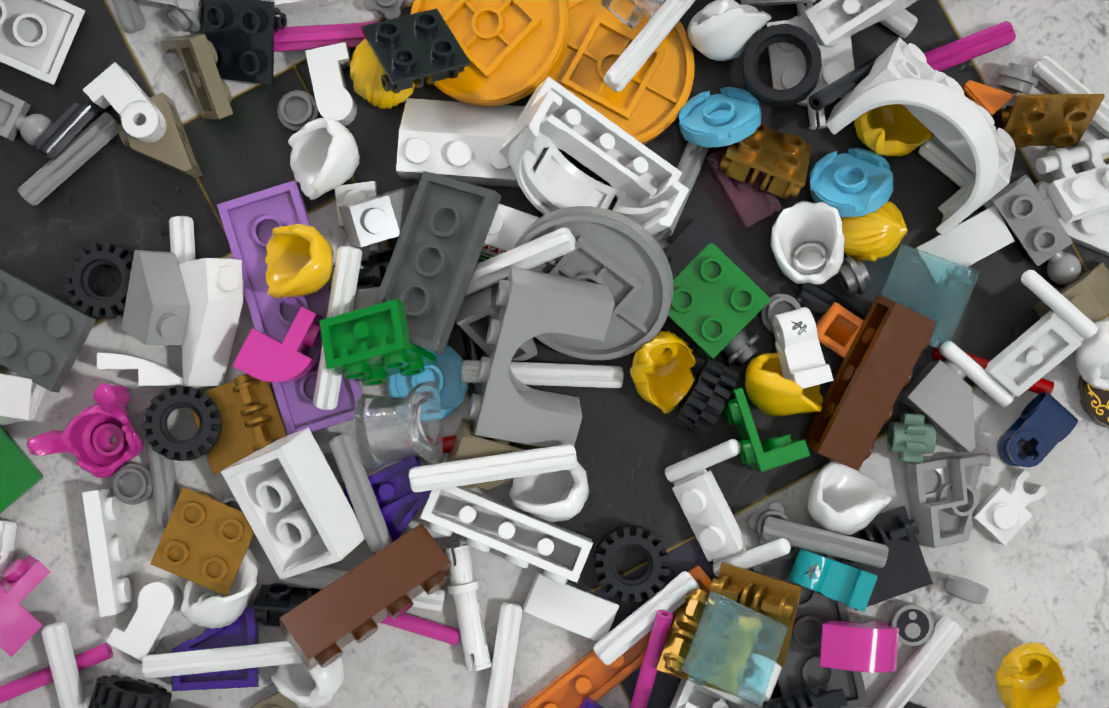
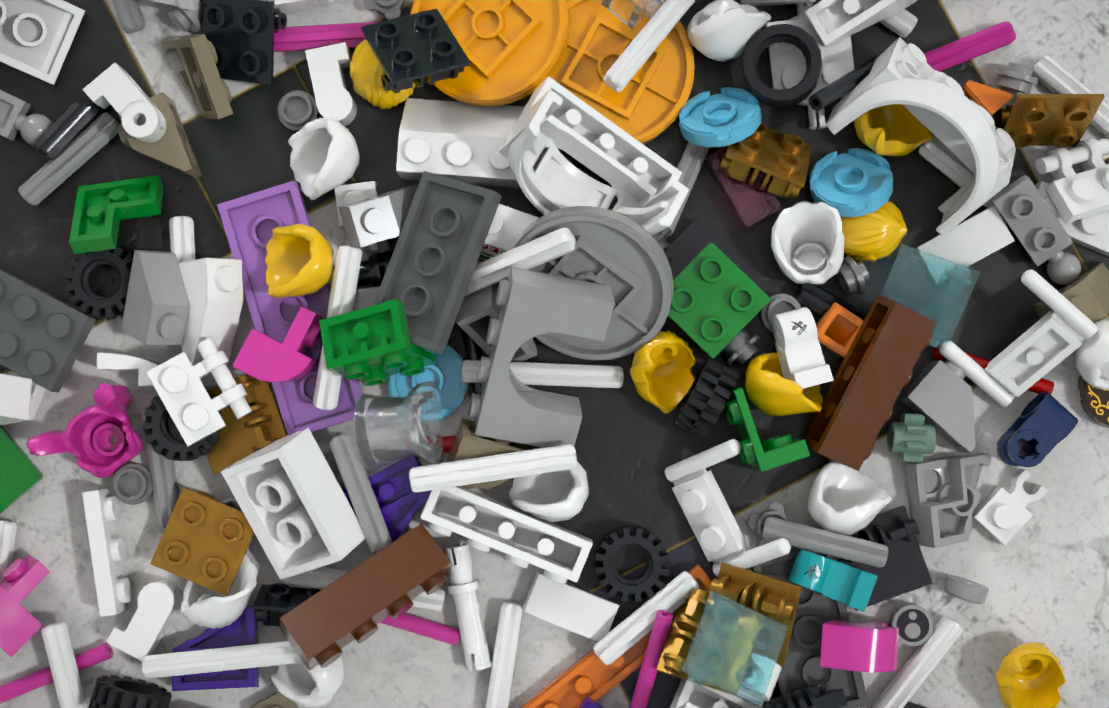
(104, 204): none -> green plate
(187, 398): none -> white plate

